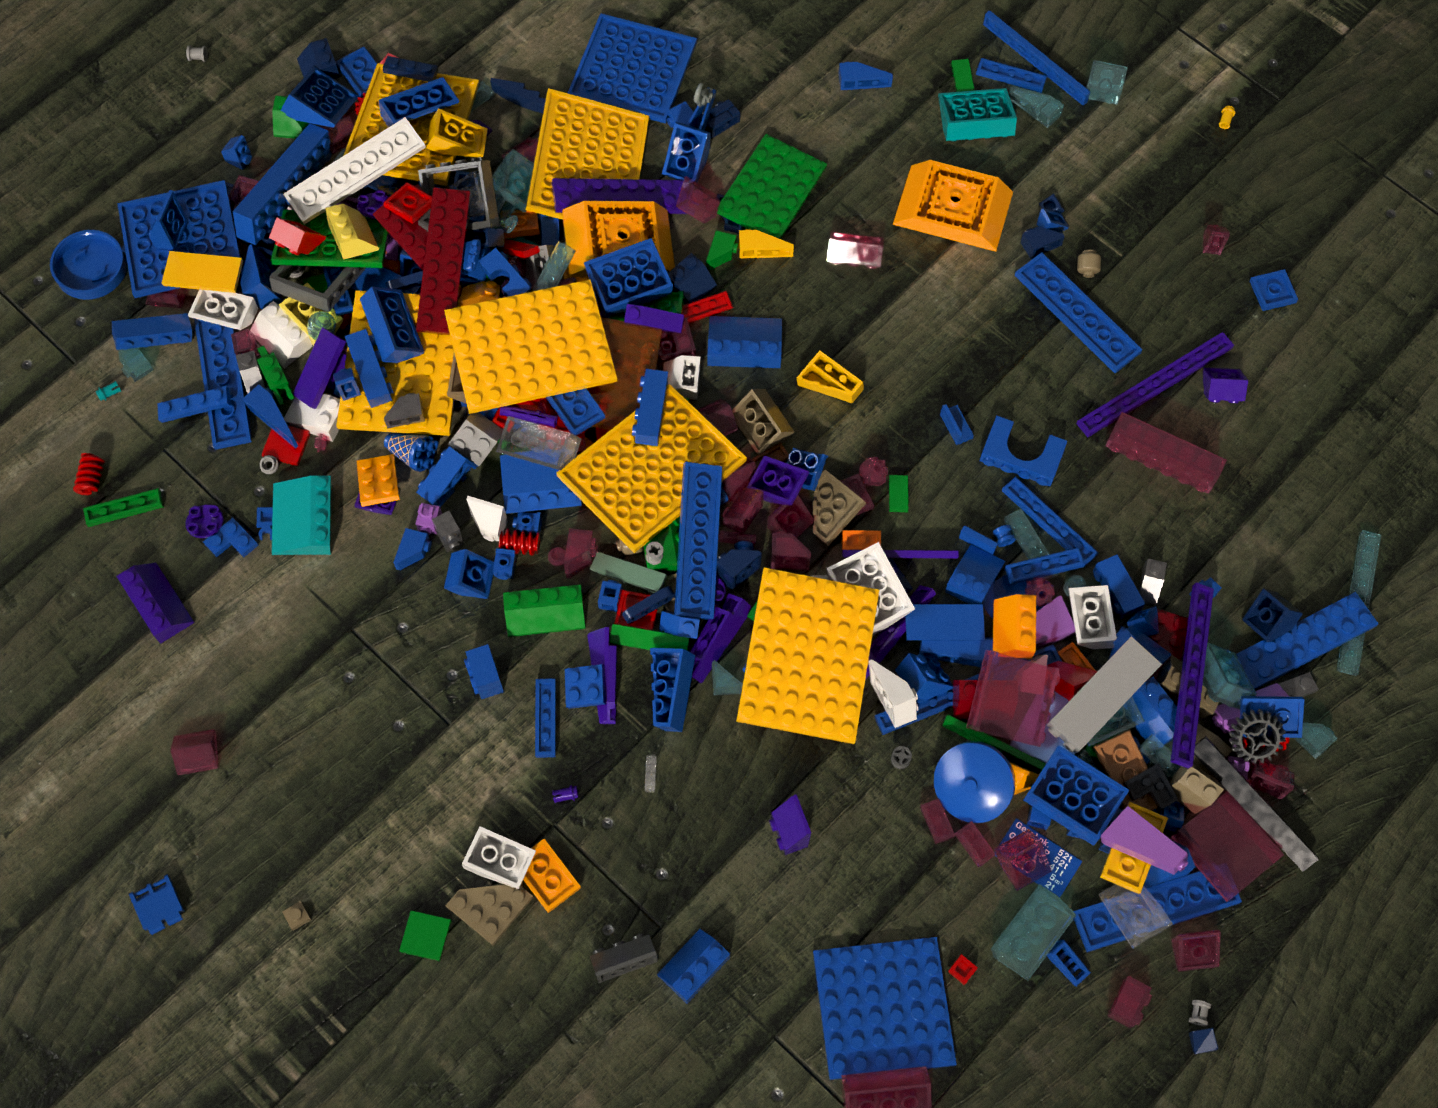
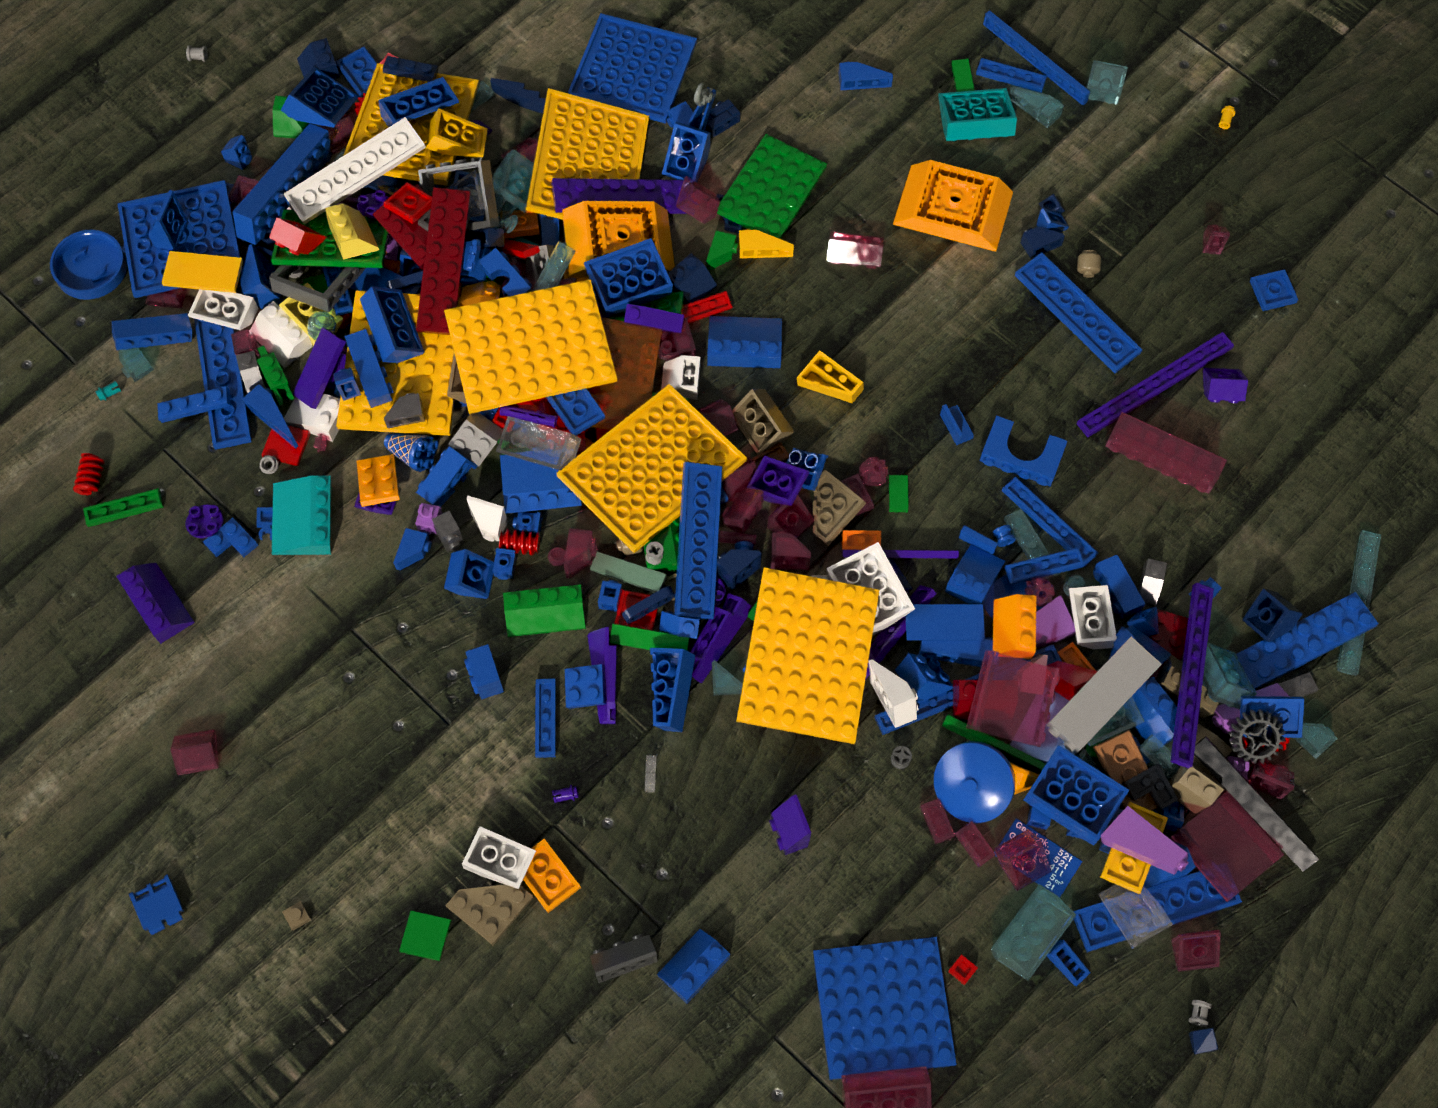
(651, 407): blue brick -> none
(1130, 1002): clear pink brick -> none

